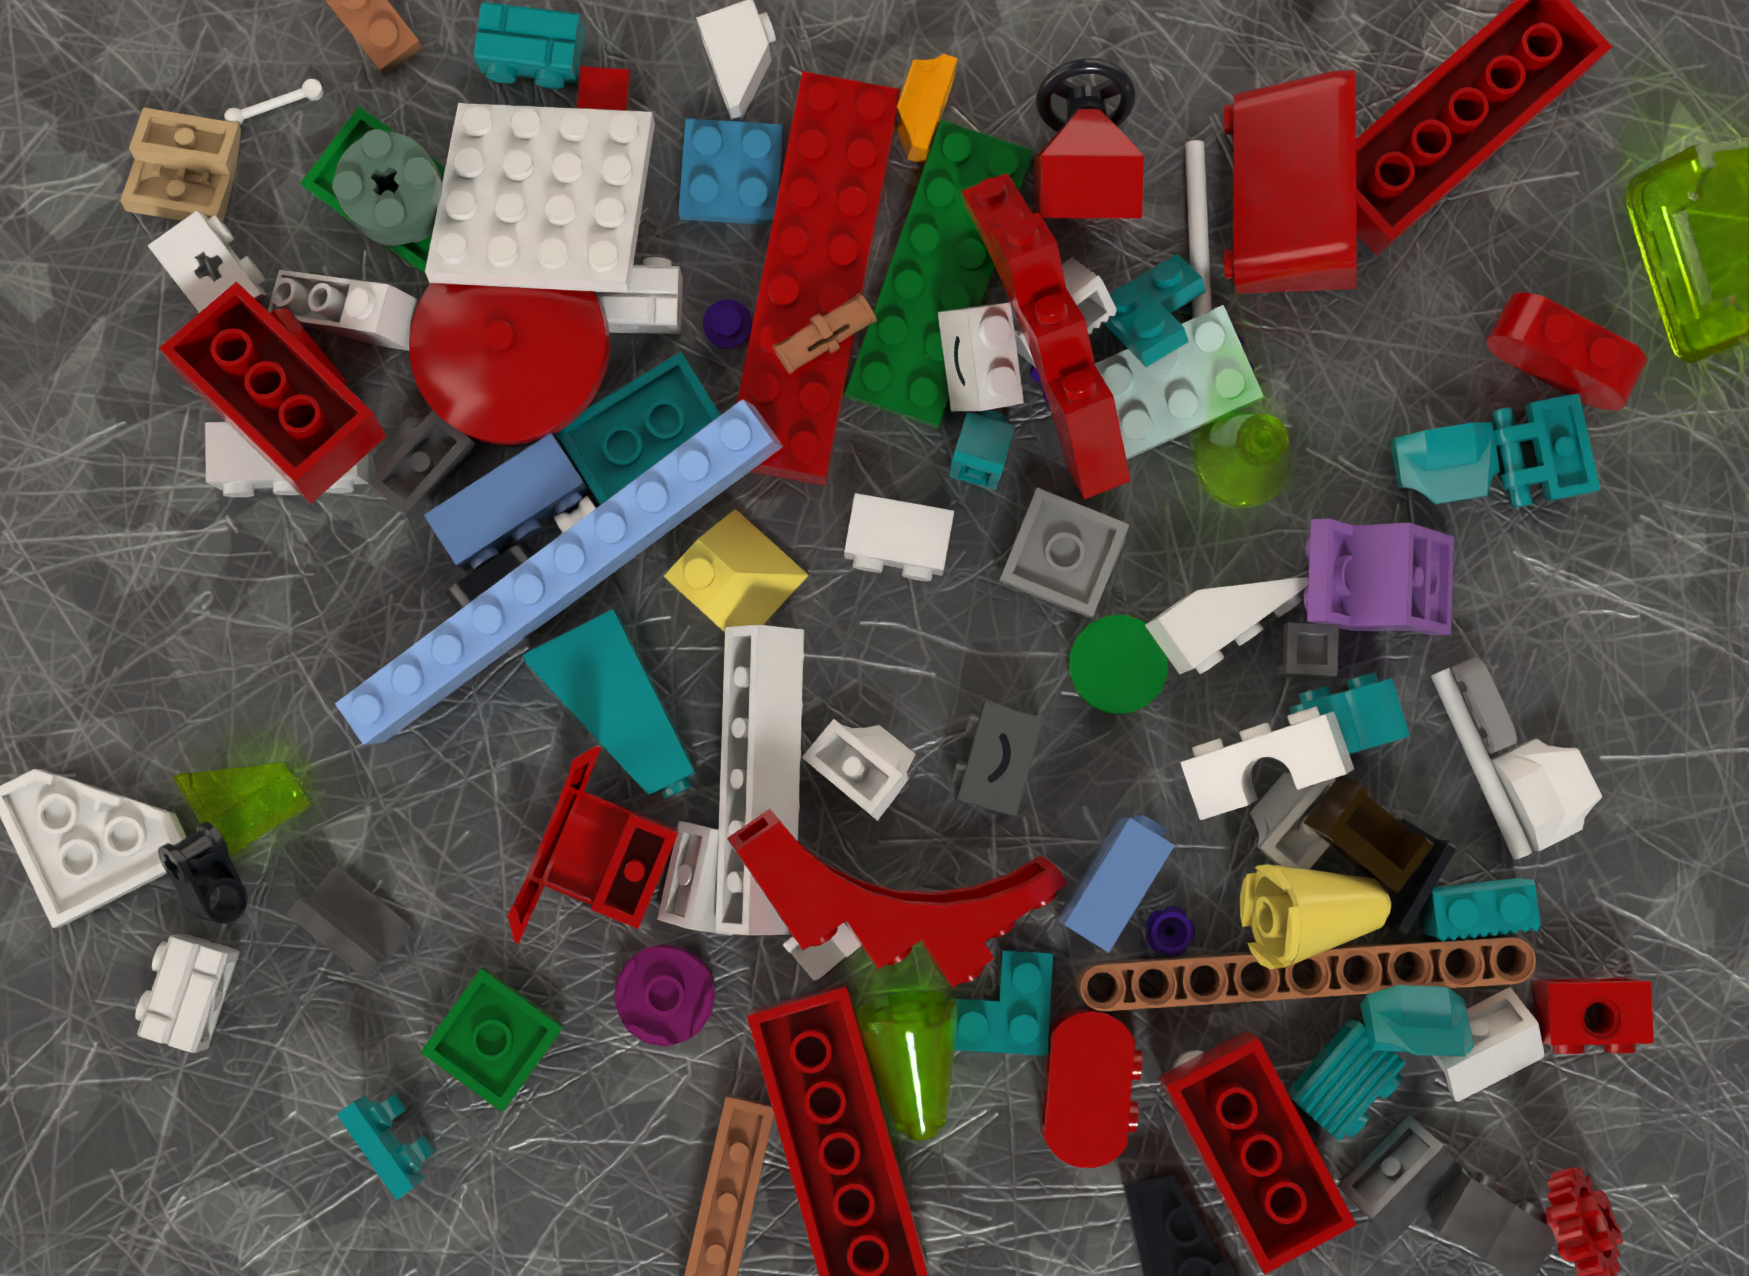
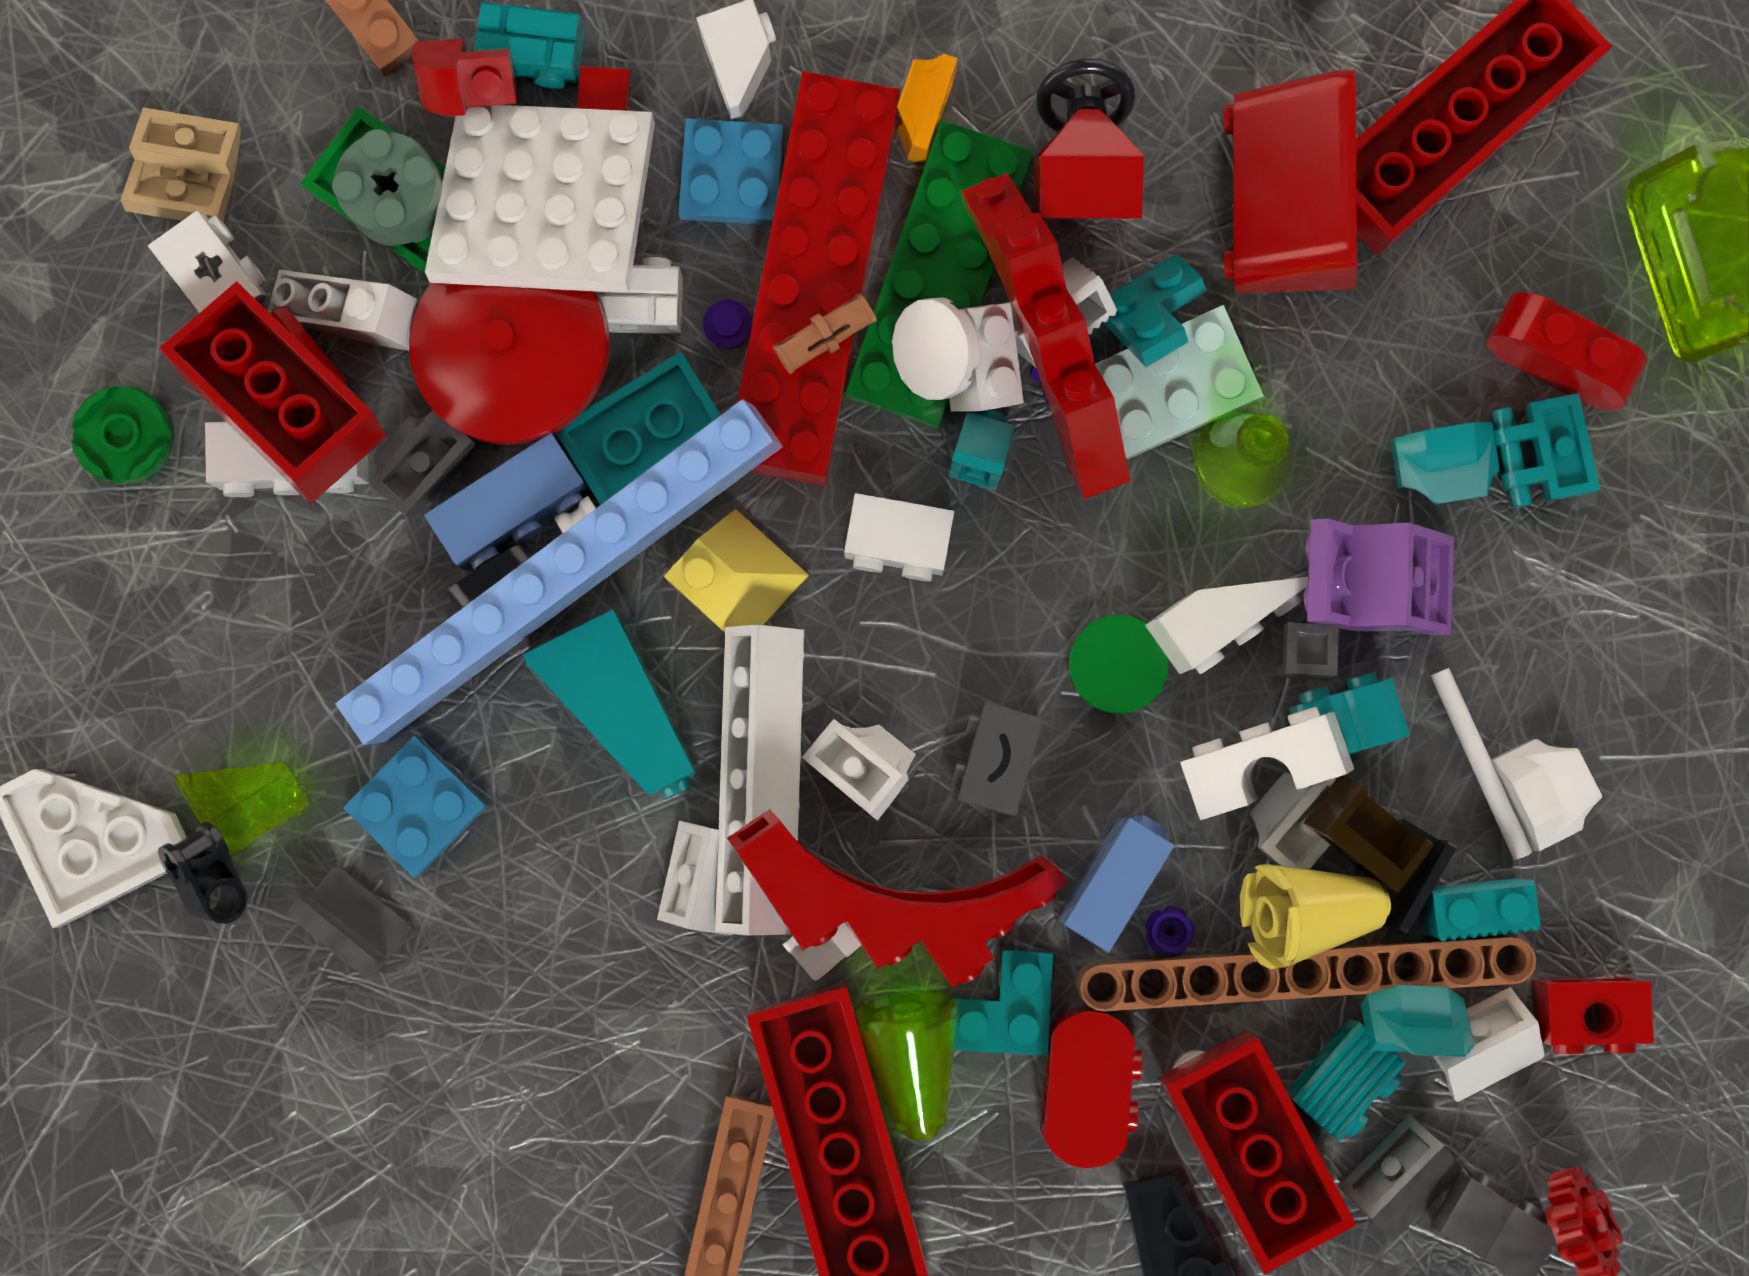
(122, 435): none -> green tile
(186, 992): white brick -> none
(311, 89): white hinge -> none
(393, 1162): teal plate -> none
(415, 806): none -> dark azure plate
(457, 79): none -> red brick
(492, 1039): green plate -> none
(595, 854): red piece -> none
(665, 994): magenta tile -> none
(935, 348): none -> white tile
(1064, 553): light grey plate -> none
(1198, 221): white bar -> none
(1484, 704): light grey beam -> none

